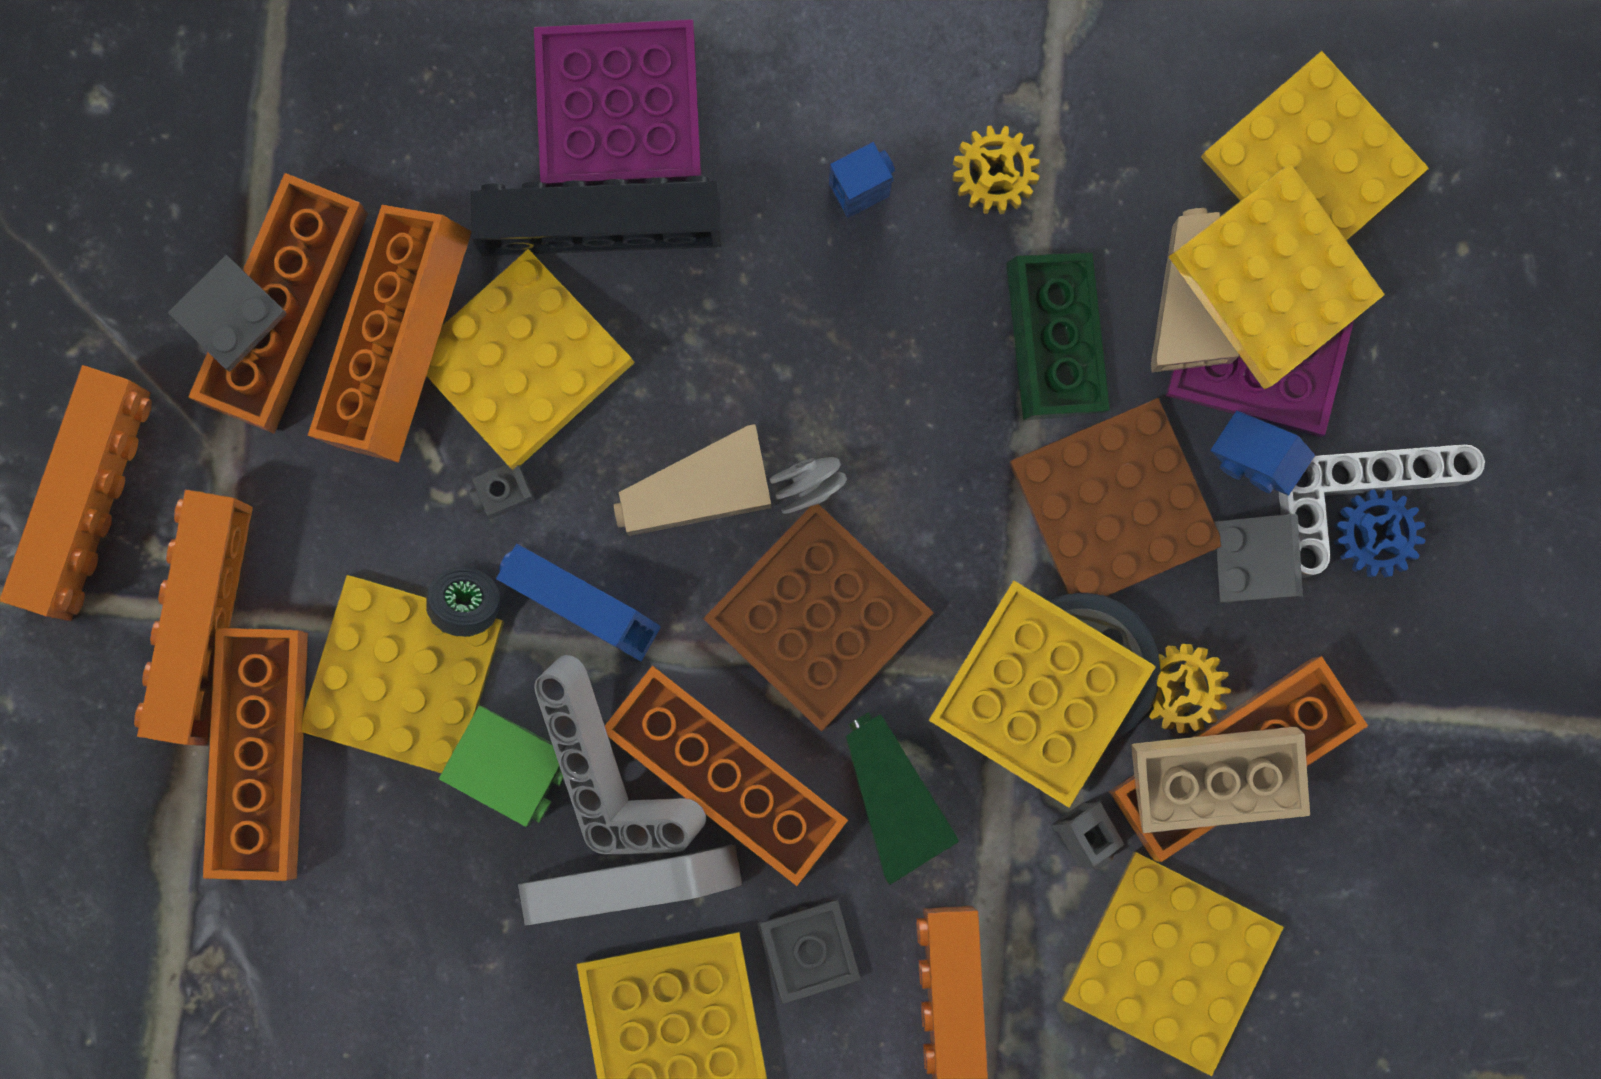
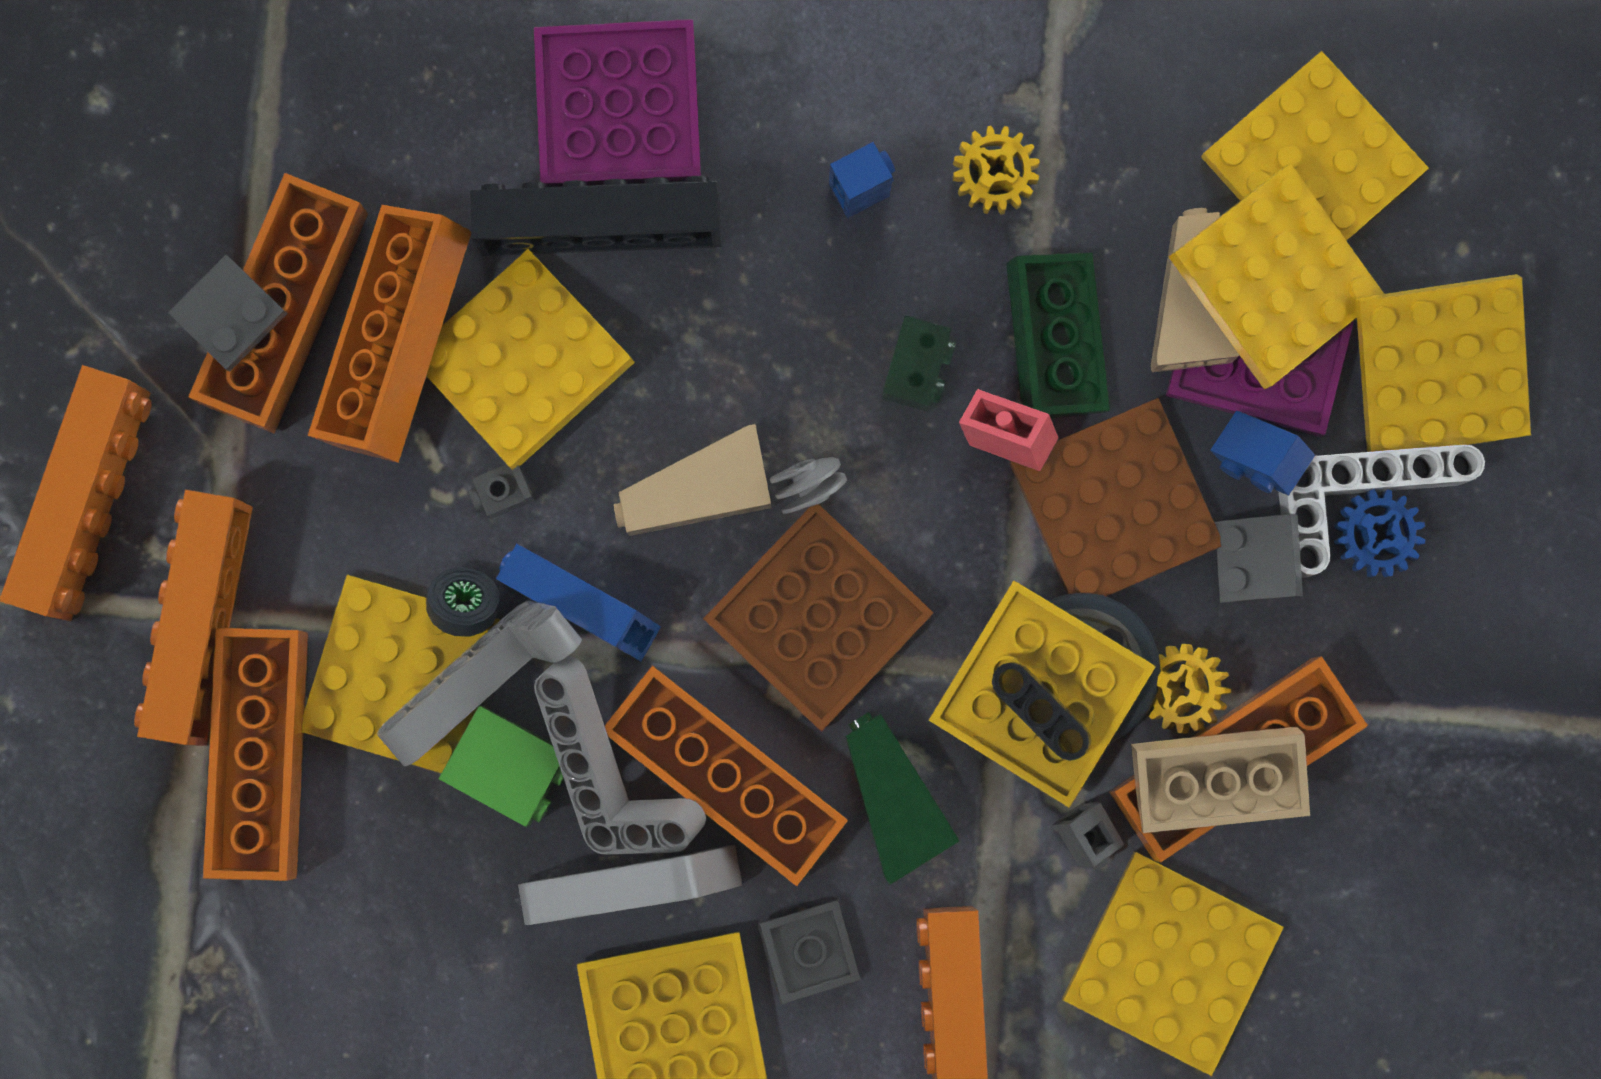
(523, 634): none -> light grey beam
(917, 364): none -> clear green brick
(1009, 429): none -> coral brick
(1022, 703): none -> black beam
(1444, 365): none -> yellow plate

